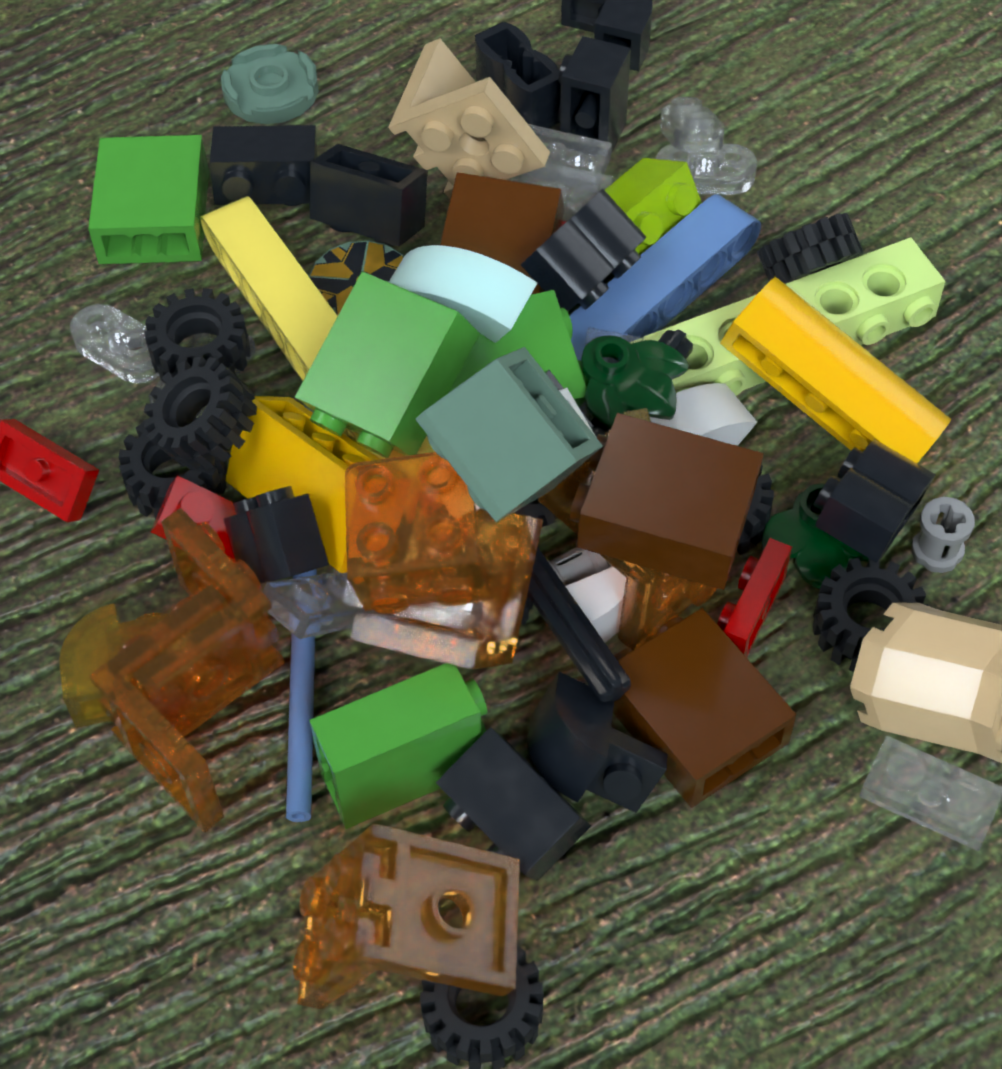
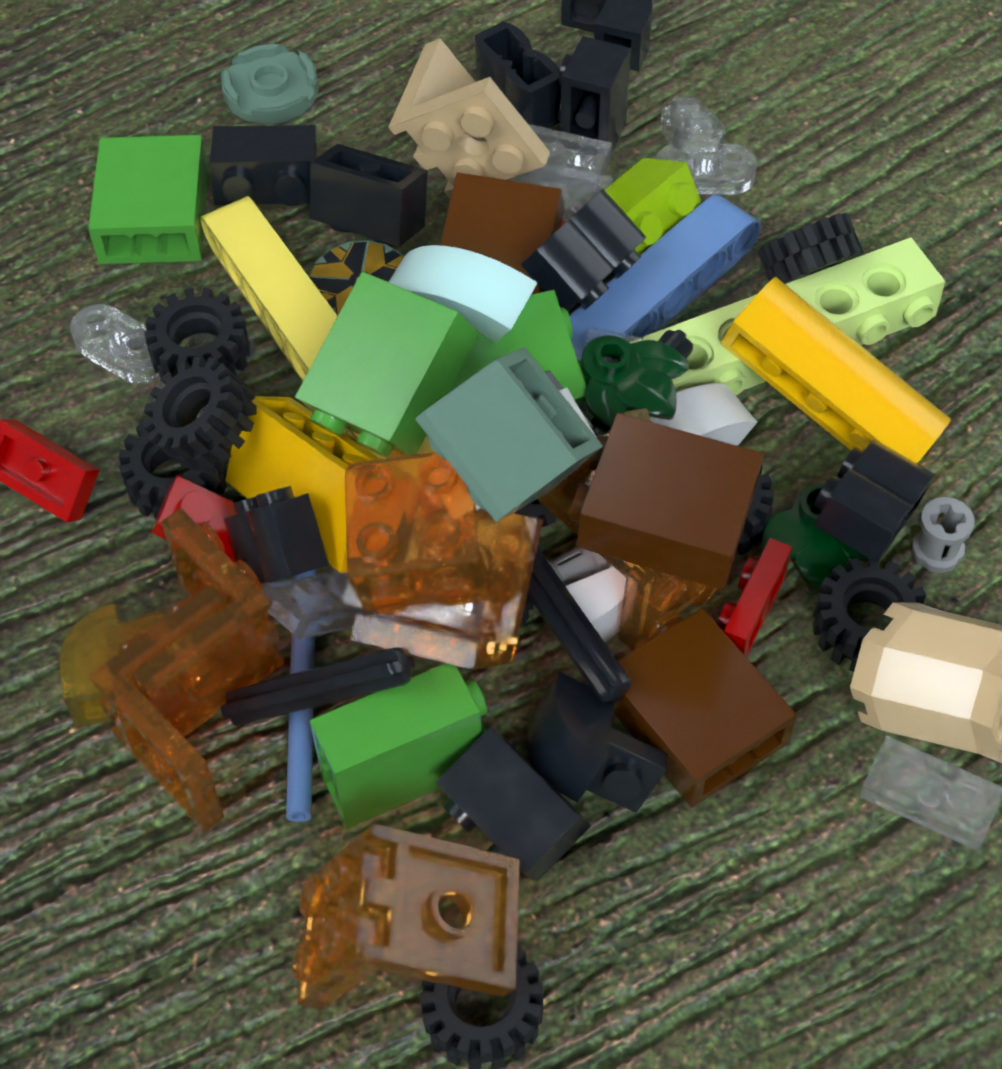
(319, 686): none -> black axle

